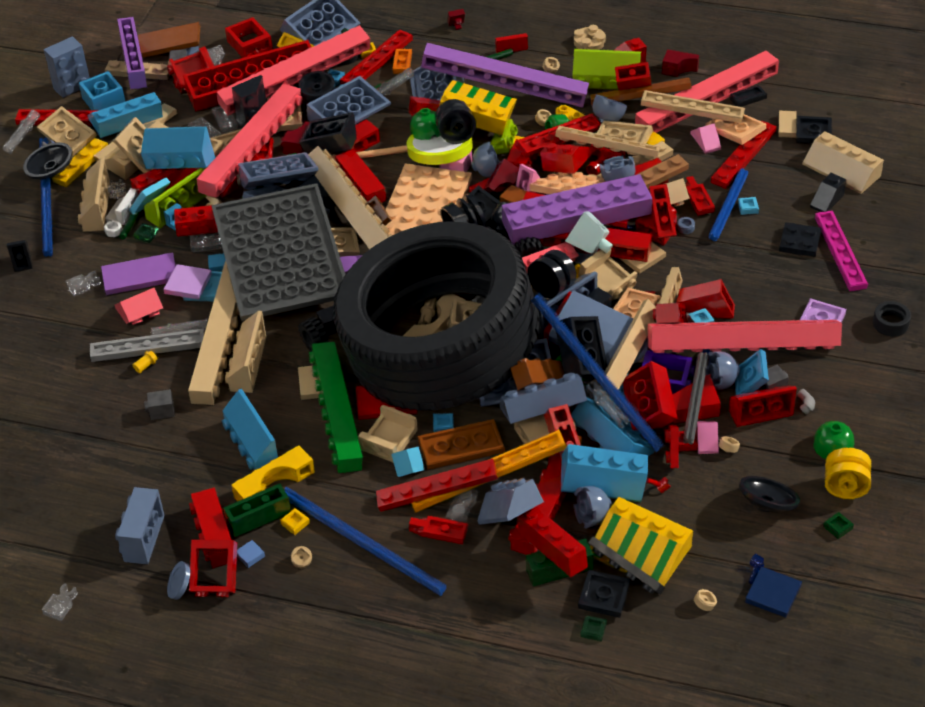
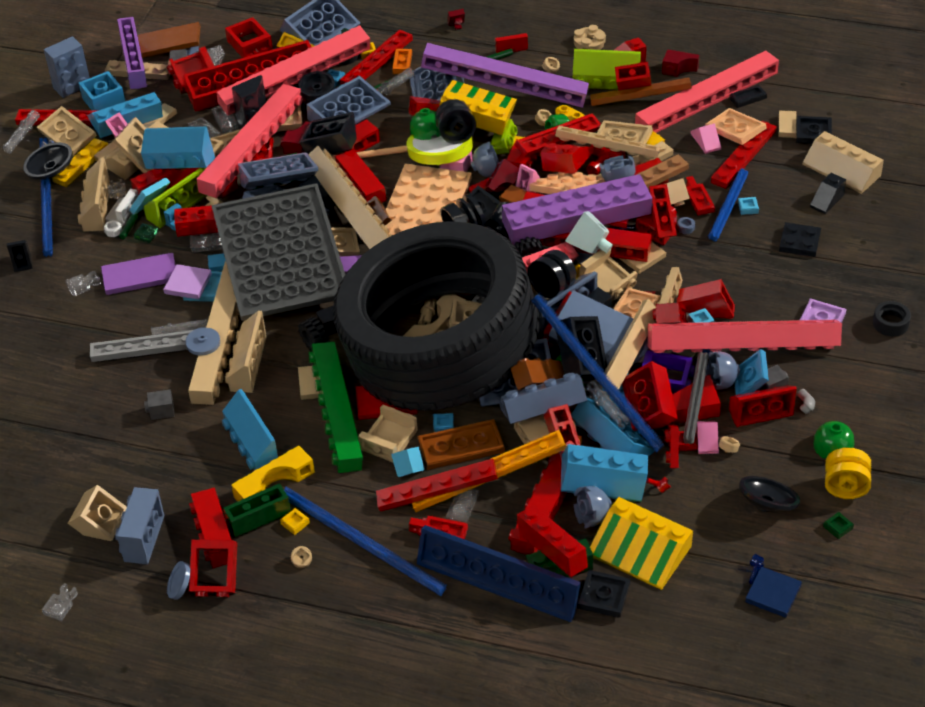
(97, 514): none -> tan slope
(116, 124): none -> bright pink slope
(139, 306): coral slope -> none
(145, 361): yellow pin -> none
(203, 341): none -> sand blue piece
(250, 553): medium blue tile -> none
(498, 573): none -> dark blue plate
(509, 500): sand blue slope -> none
(593, 628): clear green tile -> none
(608, 109): sand blue cylinder -> none
(618, 561): black plate -> none
(692, 106): tan tile -> none
(705, 600): tan tile -> none
(841, 251): dark pink tile -> none

